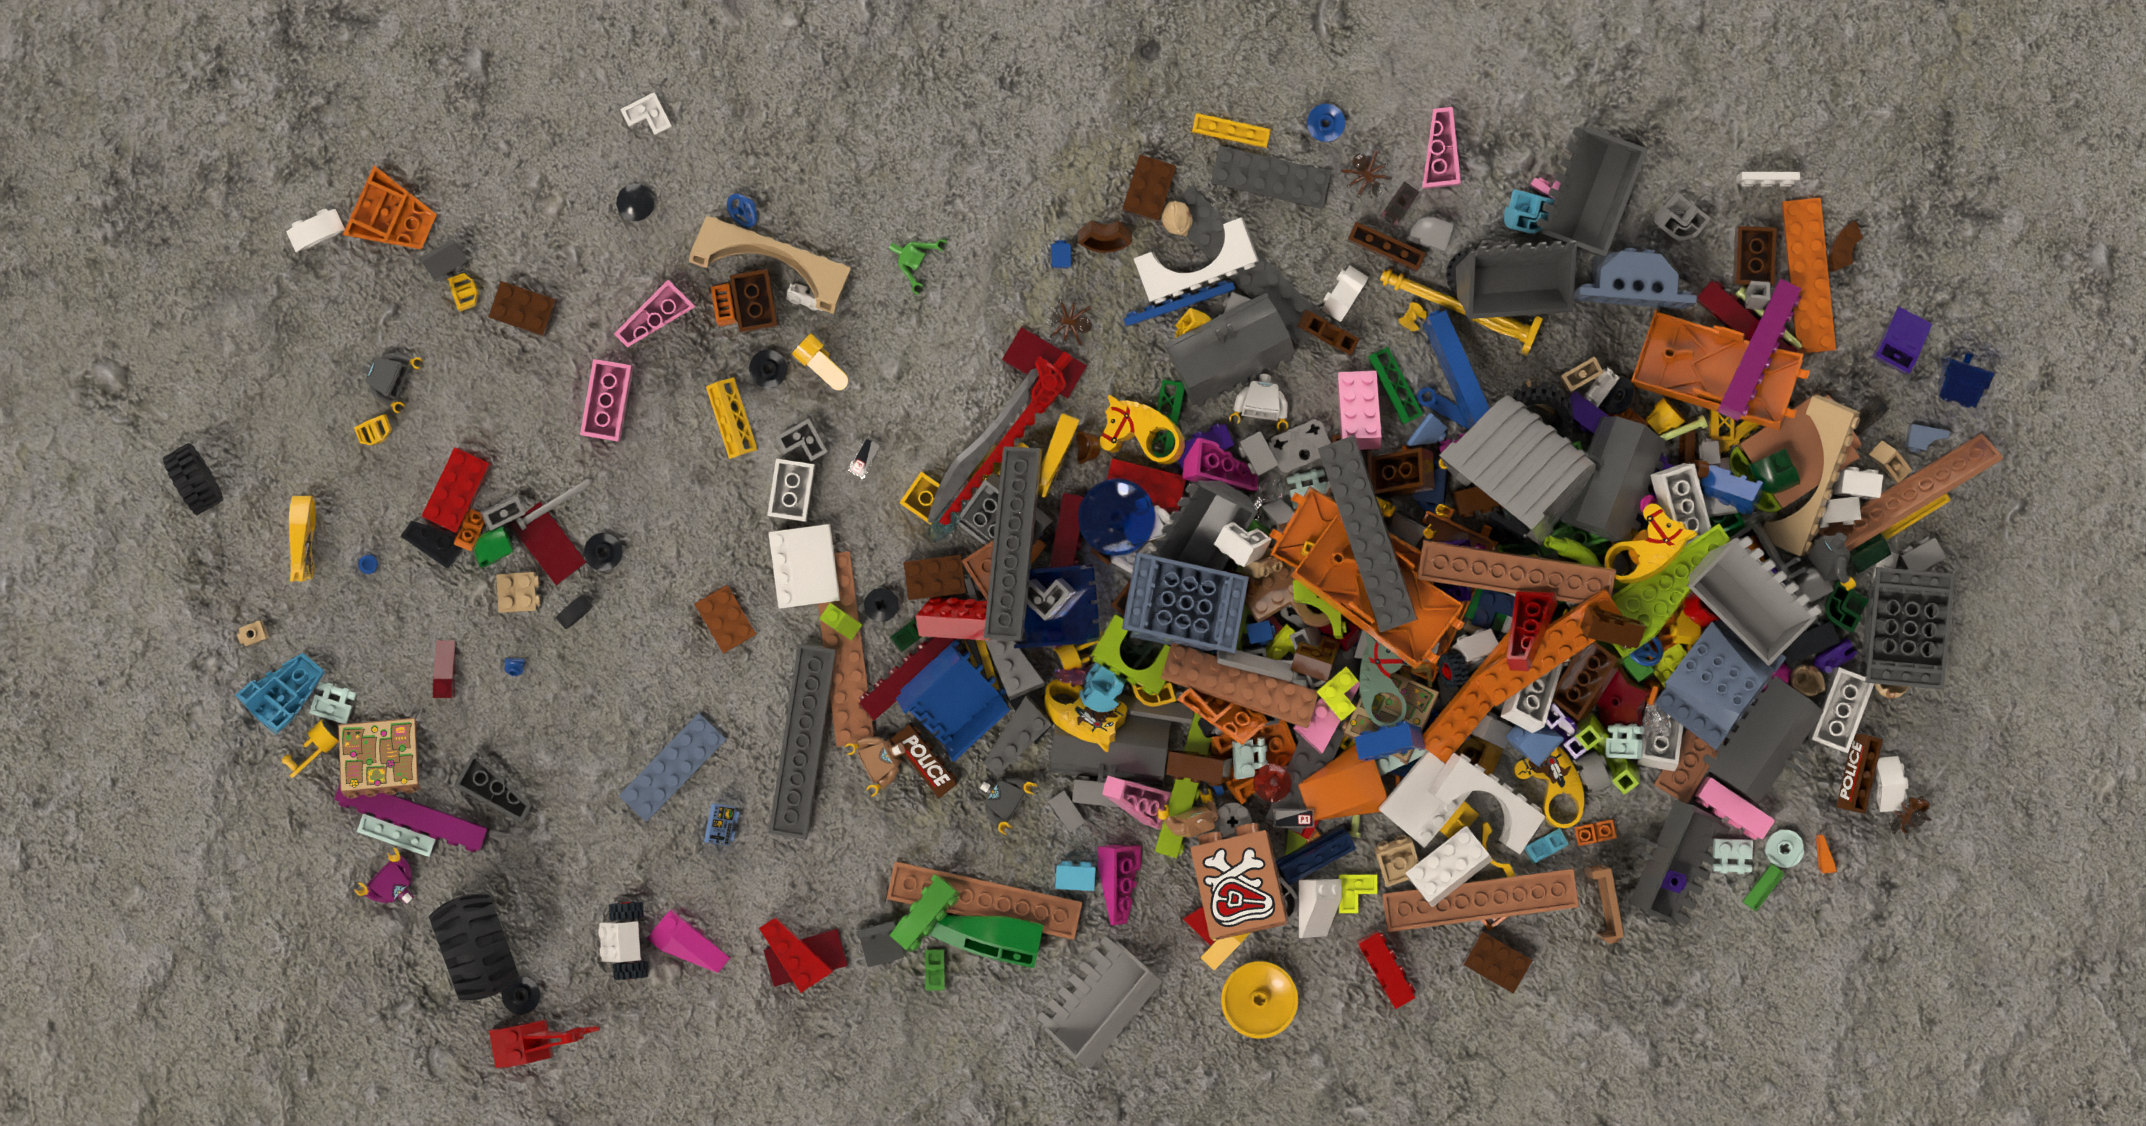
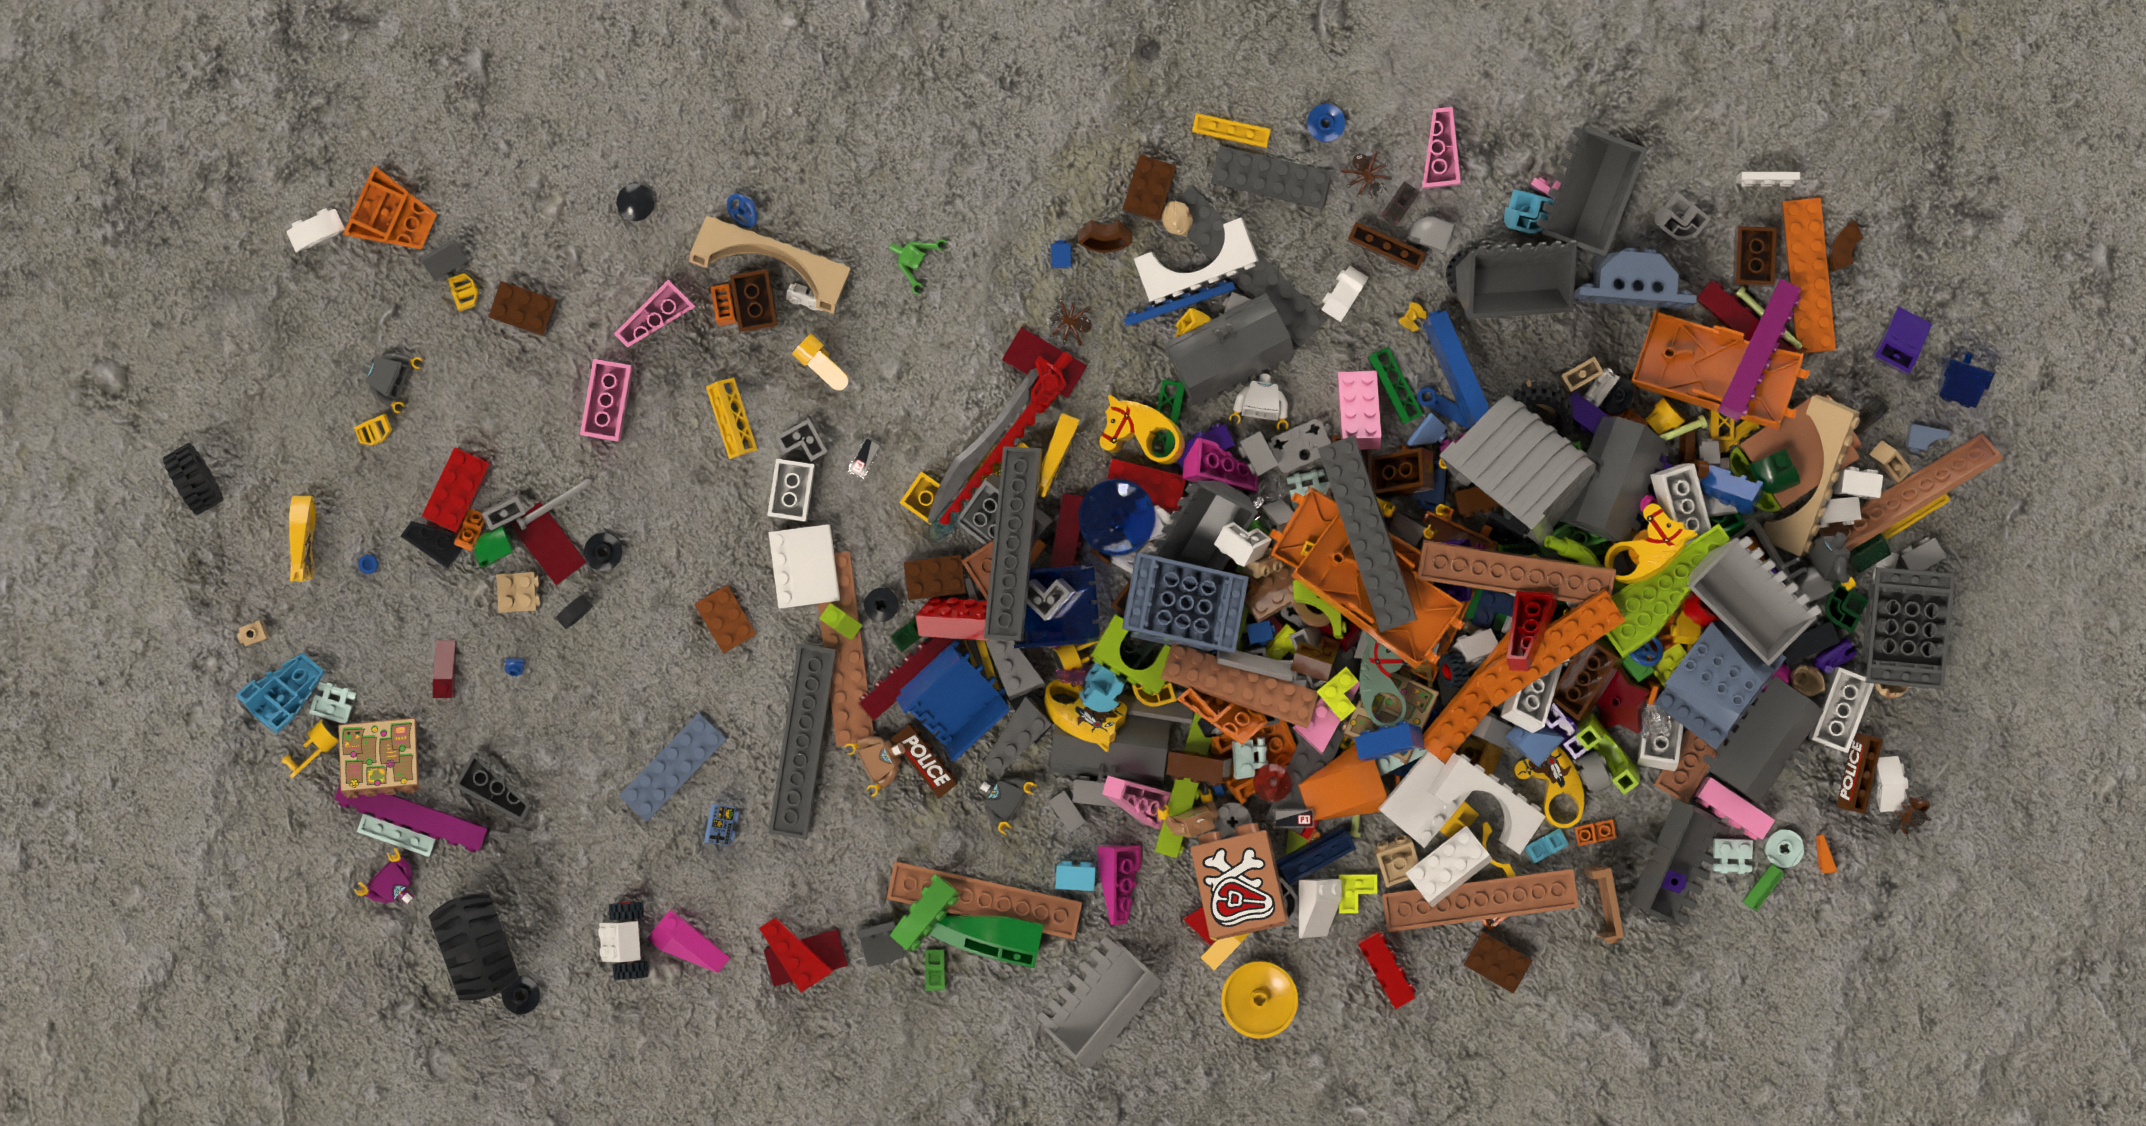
(530, 1042): red slope -> none
(649, 109): white plate -> none
(761, 361): black dish -> none
(1088, 447): reddish brown helmet -> none
(1328, 332): reddish brown arch -> none
(1503, 325): yellow piece -> none
(1612, 628): reddish brown wedge -> none
(1624, 748): light aqua plate -> none
(1757, 295): light grey window -> none

